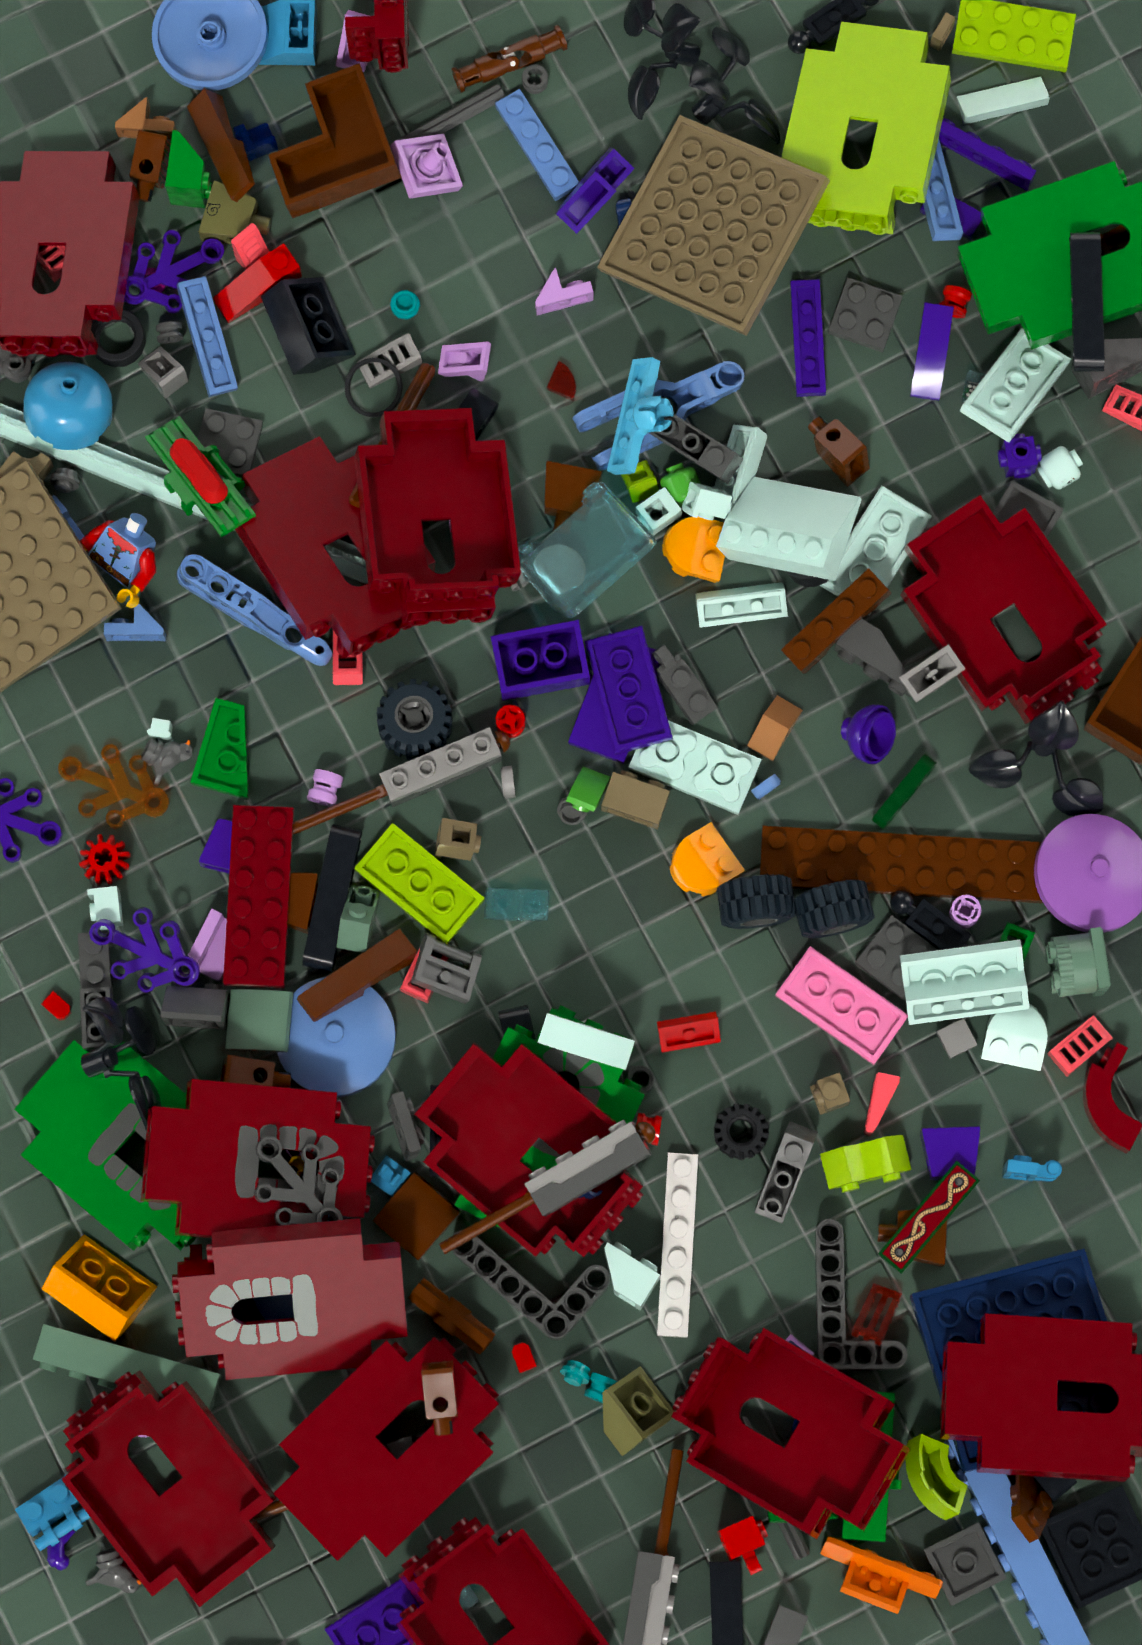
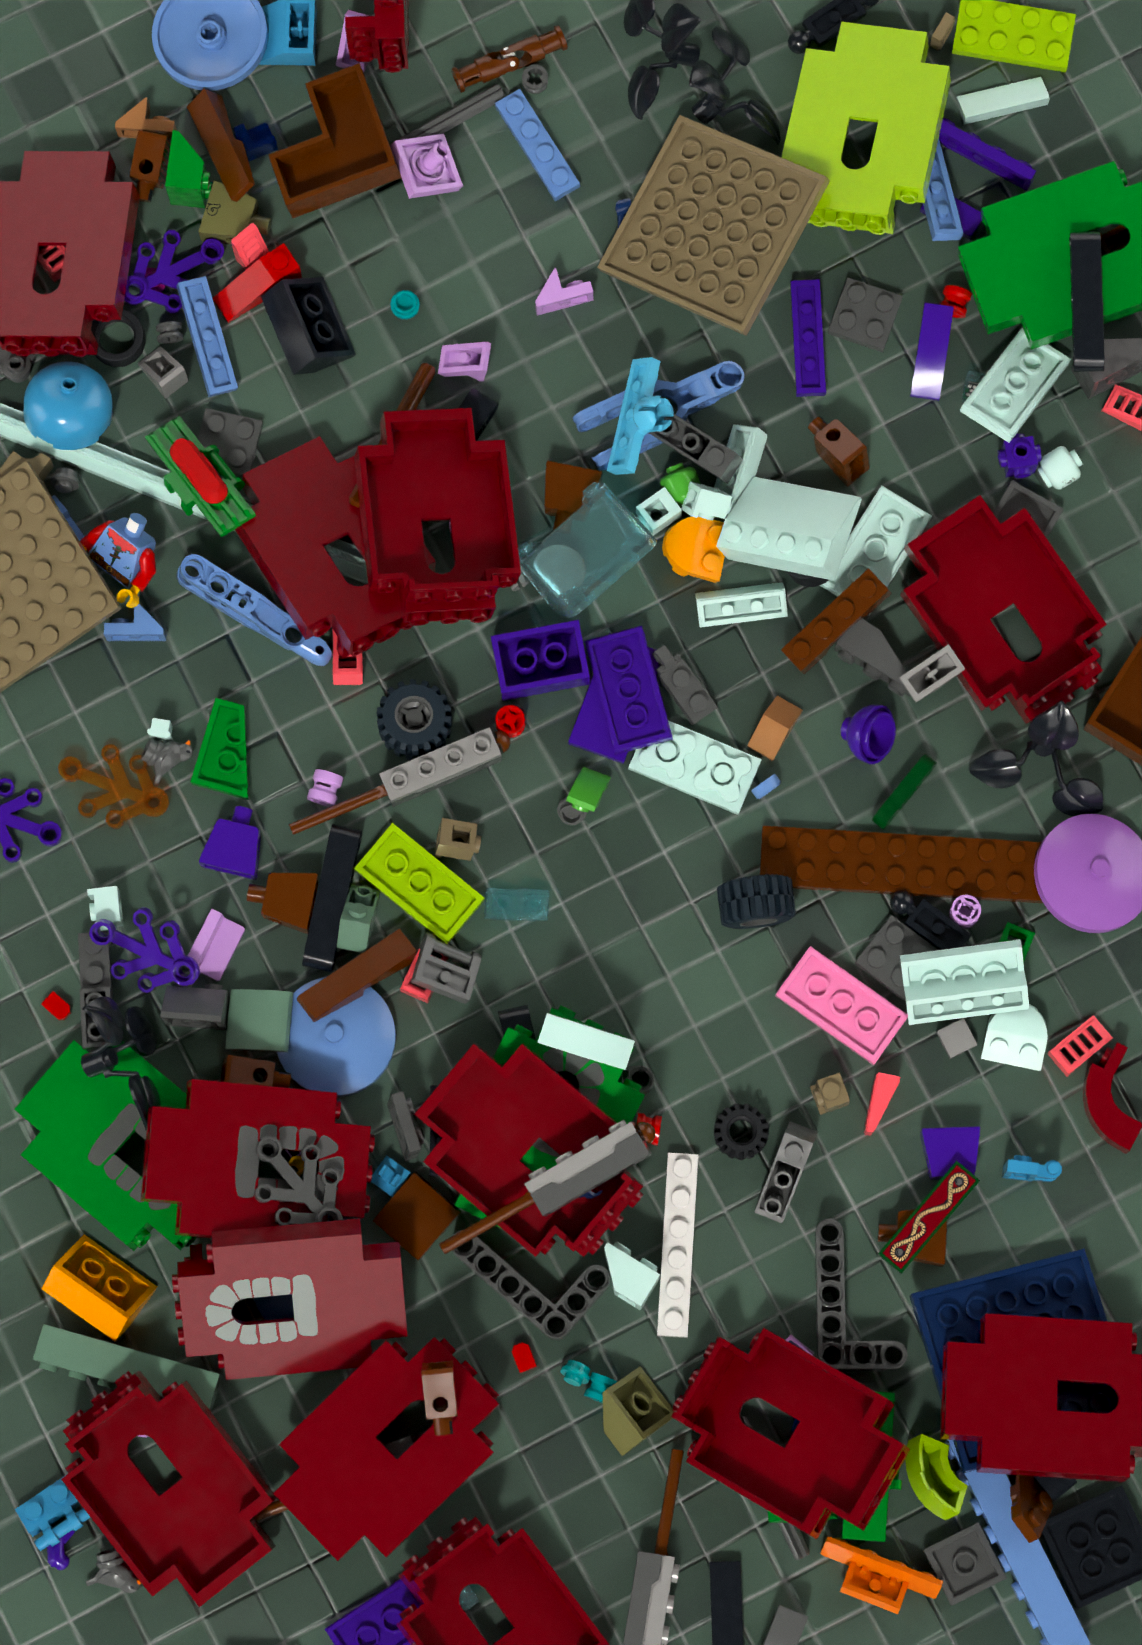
(100, 850): red gear -> none
(258, 896): dark red plate -> none
(350, 375): black piece -> none
(384, 352): light grey slope -> none
(451, 1316): reddish brown piece -> none
(507, 782): light grey tile -> none
(562, 382): clear red tile -> none
(594, 190): dark purple slope -> none
(635, 799): dark tan brick -> none
(641, 483): lime slope -> none
(688, 1031): red plate -> none
(704, 862): light orange slope -> none
(742, 1540): red brick -> none
(833, 908): black wheel -> none
(866, 1162): lime brick -> none
(869, 1332): clear red tile -> none
(1078, 964): sand green piece -> none

